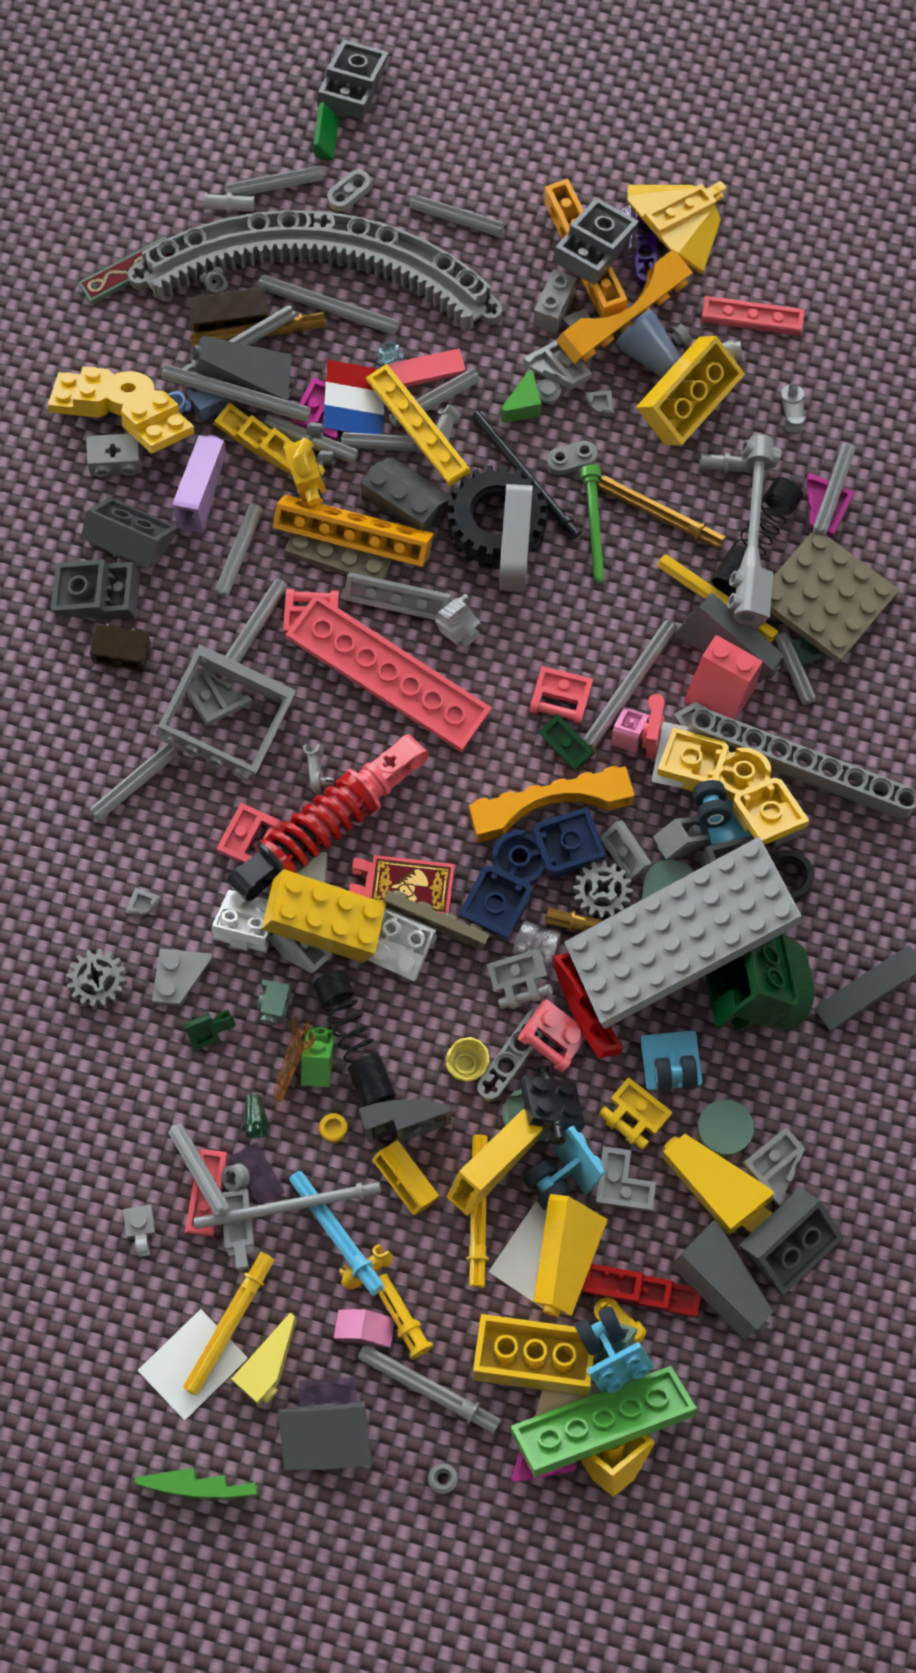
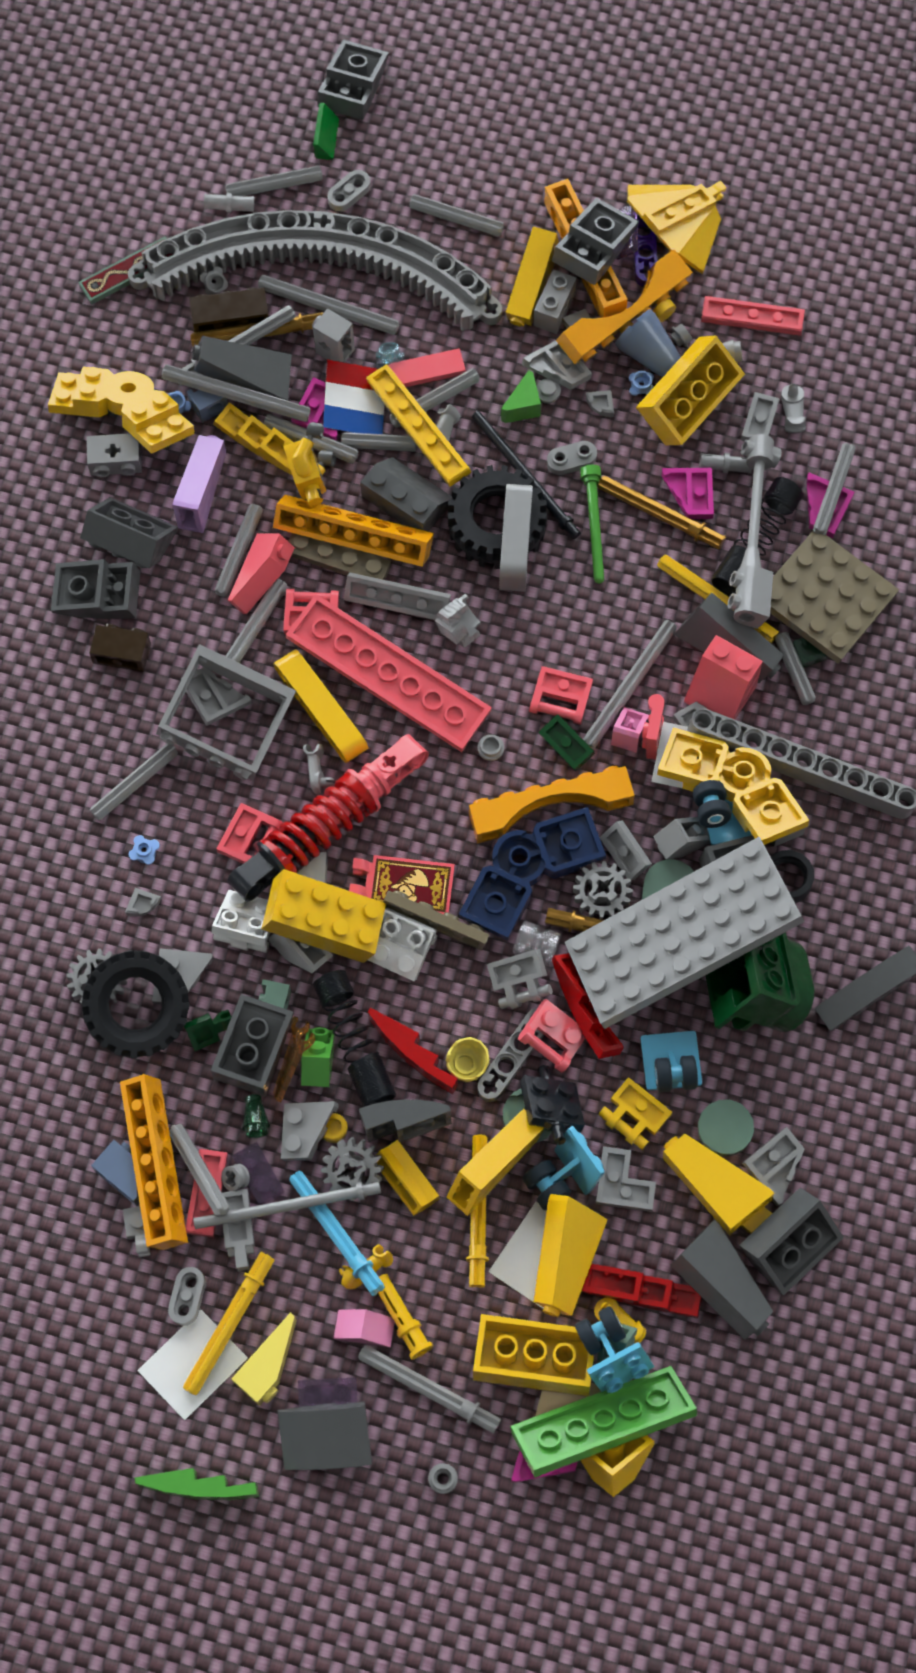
(117, 1169): none -> sand blue slope
(142, 1041): none -> black tyre
(144, 857): none -> light blue plate
(153, 1162): none -> light orange brick
(187, 1297): none -> light grey plate
(252, 1045): none -> dark grey slope
(261, 568): none -> coral slope
(304, 1128): none -> light grey wing
(321, 706): none -> yellow beam
(333, 336): none -> light grey brick
(347, 1159): none -> light grey gear
(405, 1044): none -> red slope
(490, 747): none -> light grey plate
(532, 276): none -> yellow slope
(641, 377): none -> light blue plate
(664, 310): none -> yellow tile
(691, 490): none -> dark pink wing
(760, 416): none -> light grey plate

